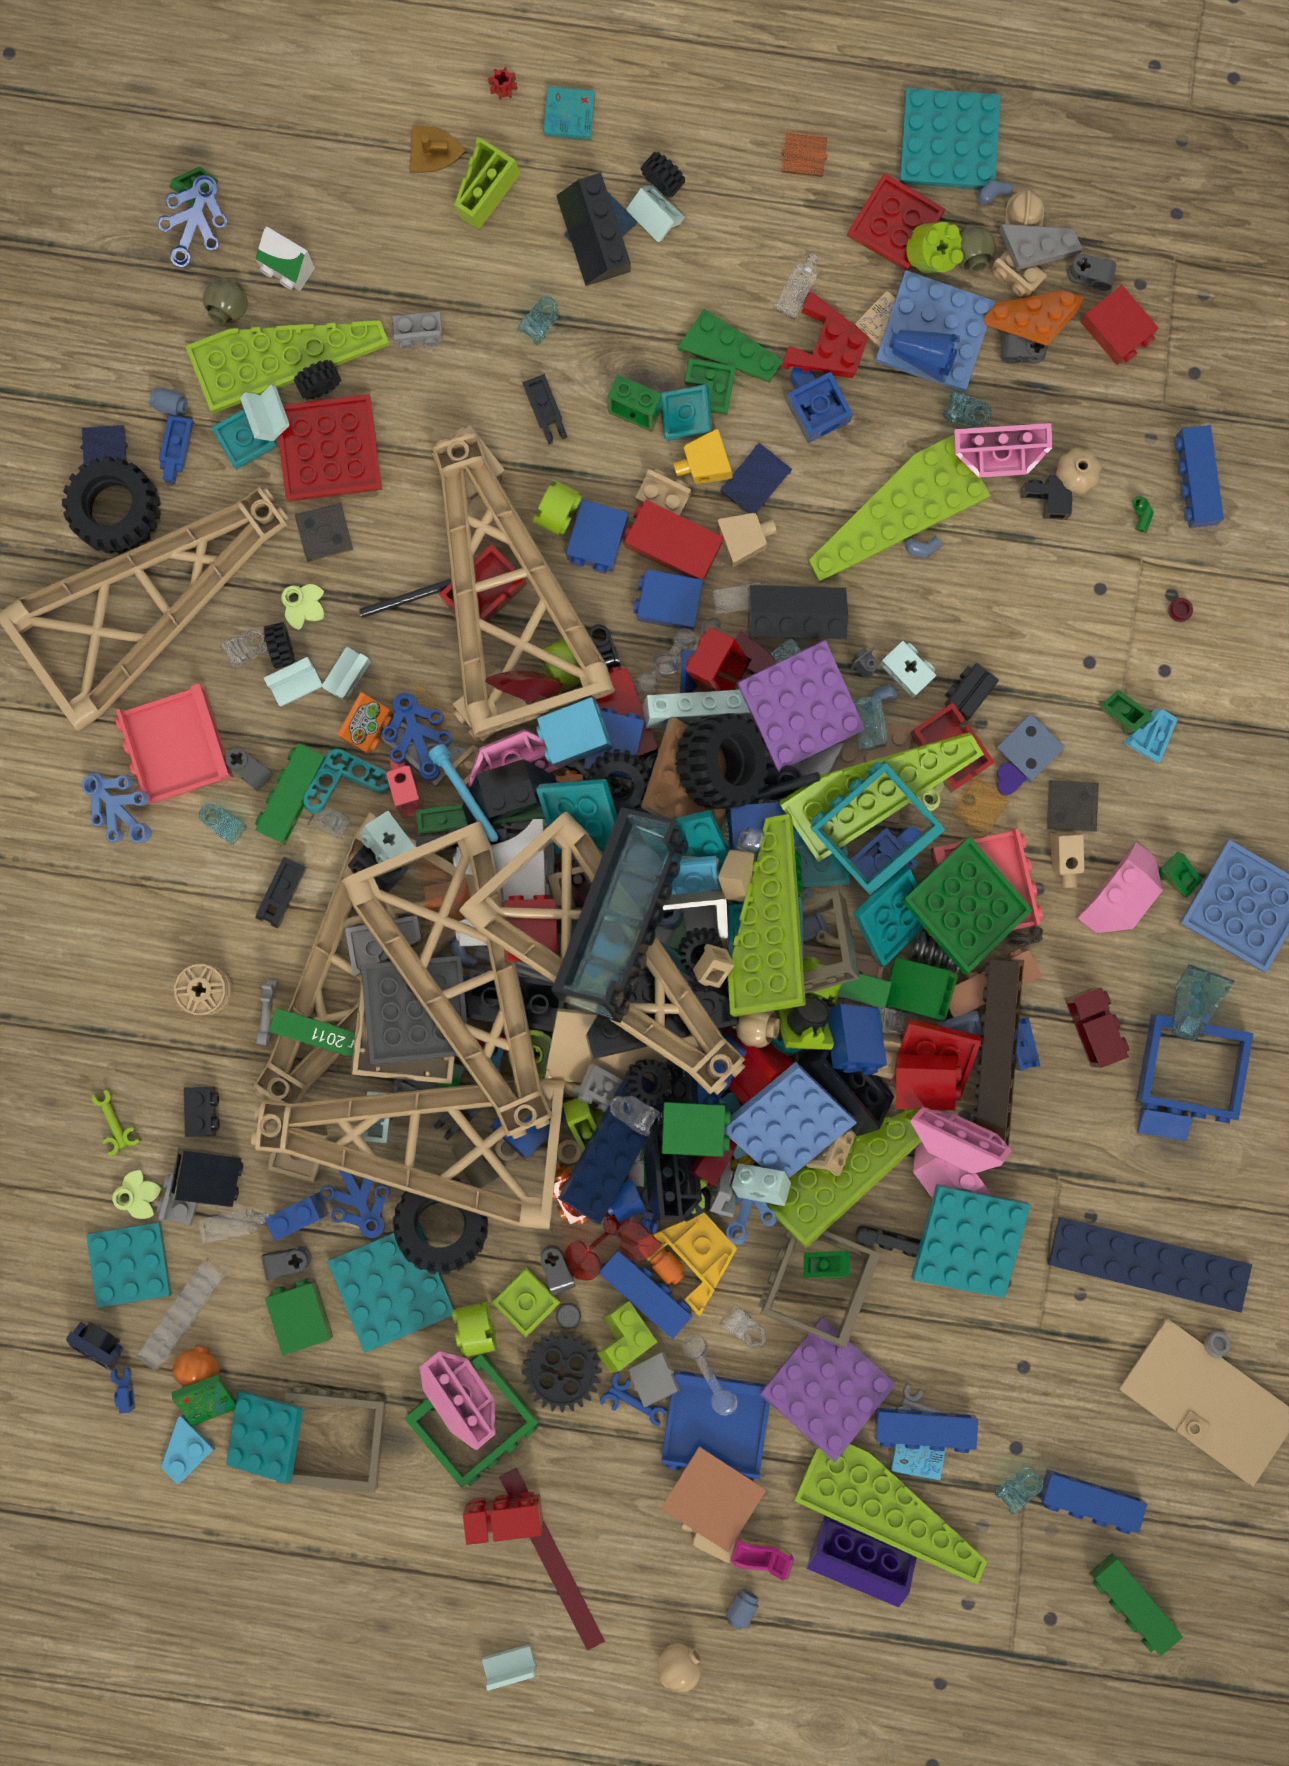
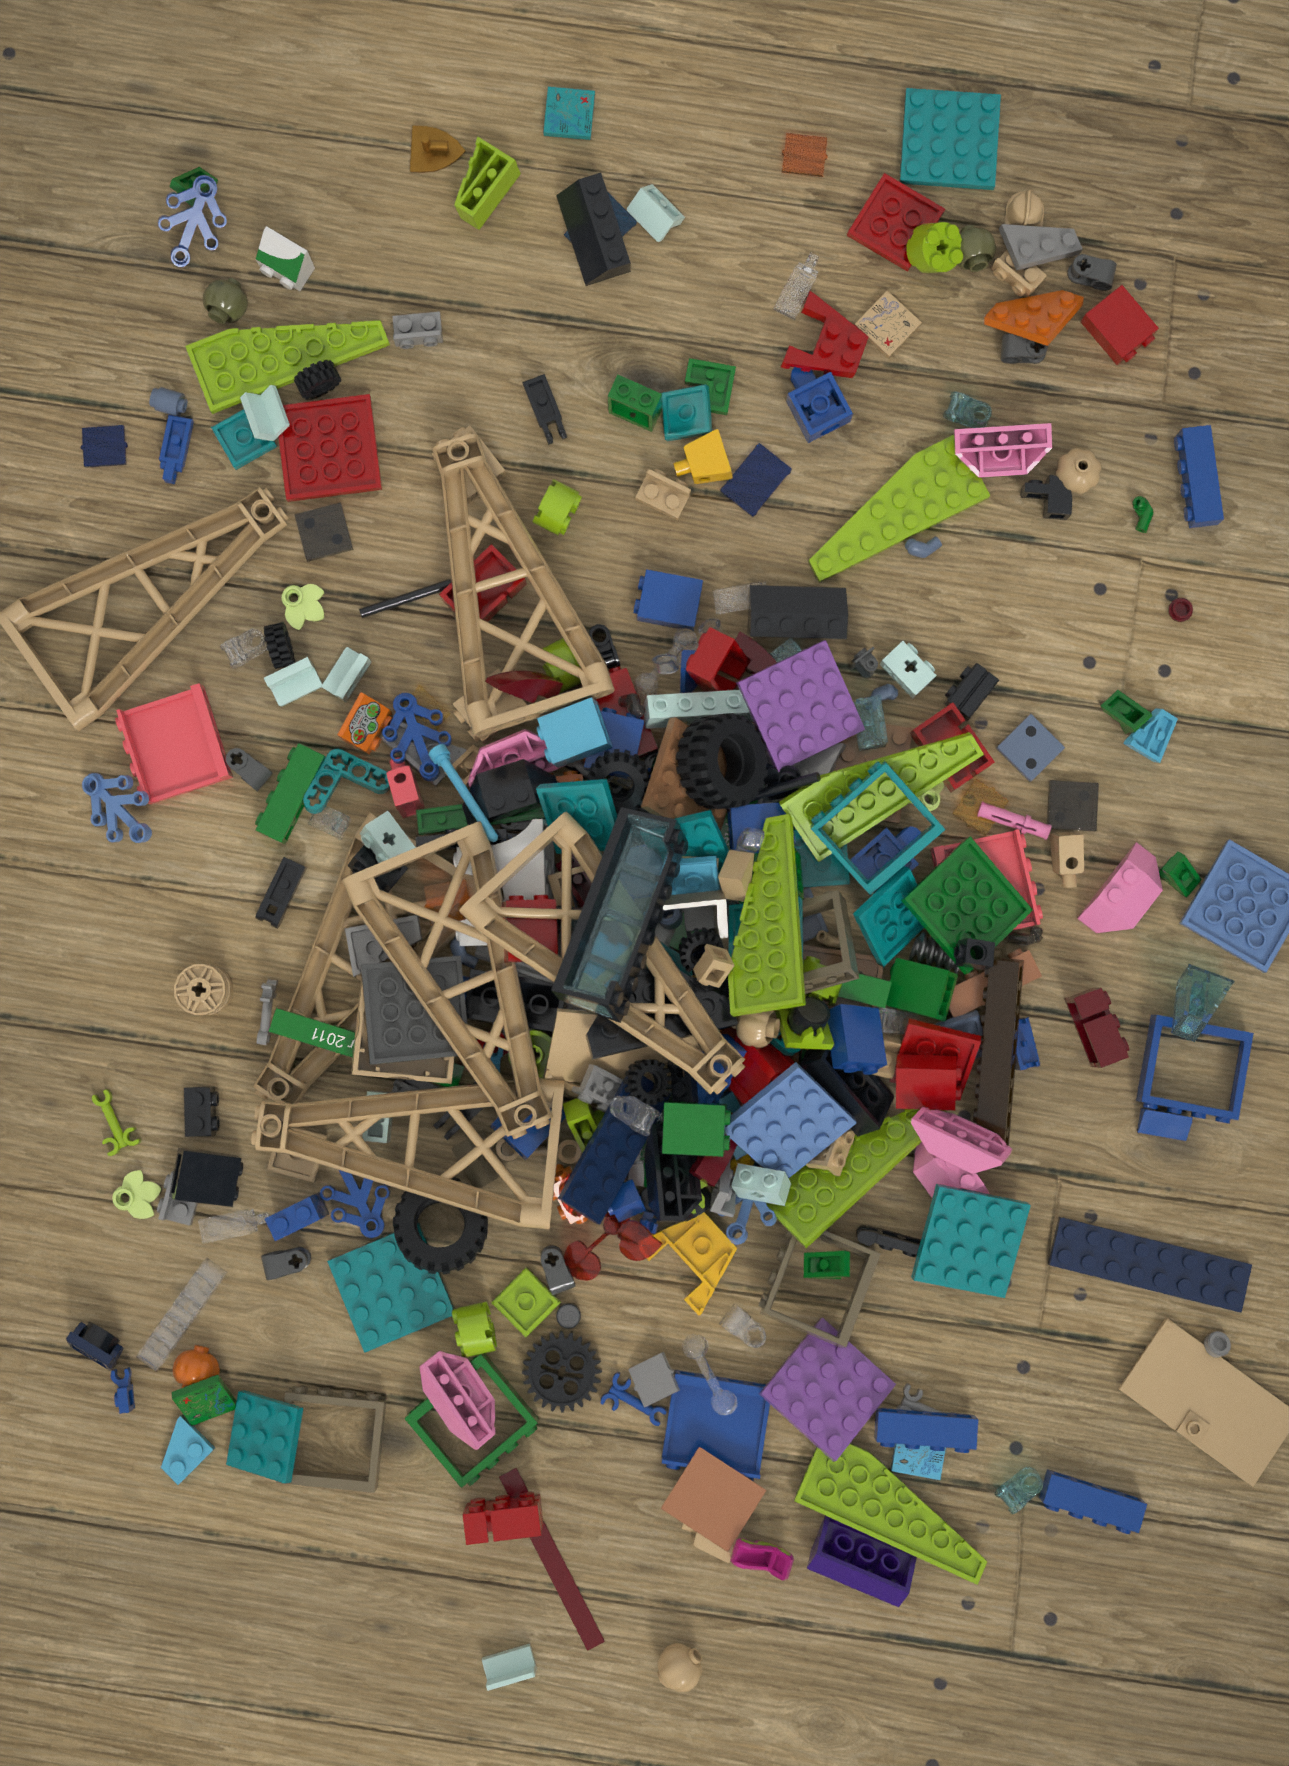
(86, 487): black tyre -> none
(128, 1264): teal plate -> none
(225, 824): clear light blue piece -> none
(298, 1316): green brick -> none
(496, 81): red gear -> none
(536, 323): clear light blue piece -> none
(597, 536): blue brick -> none
(630, 1340): lime brick -> none
(633, 704): none -> clear smoke arm
(646, 1294): blue brick -> none
(663, 174): black tyre -> none
(667, 1267): orange brick -> none
(672, 541): red brick -> none
(723, 344): green wing -> none
(742, 1609): sand blue brick -> none
(744, 536): tan torso -> none
(926, 351): blue cone -> none
(938, 308): medium blue plate -> none
(983, 949): none -> black brick
(992, 189): sand blue arm -> none
(1009, 779): dark purple tile -> none
(1023, 823): none -> bright pink pin
(1136, 1604): green brick -> none

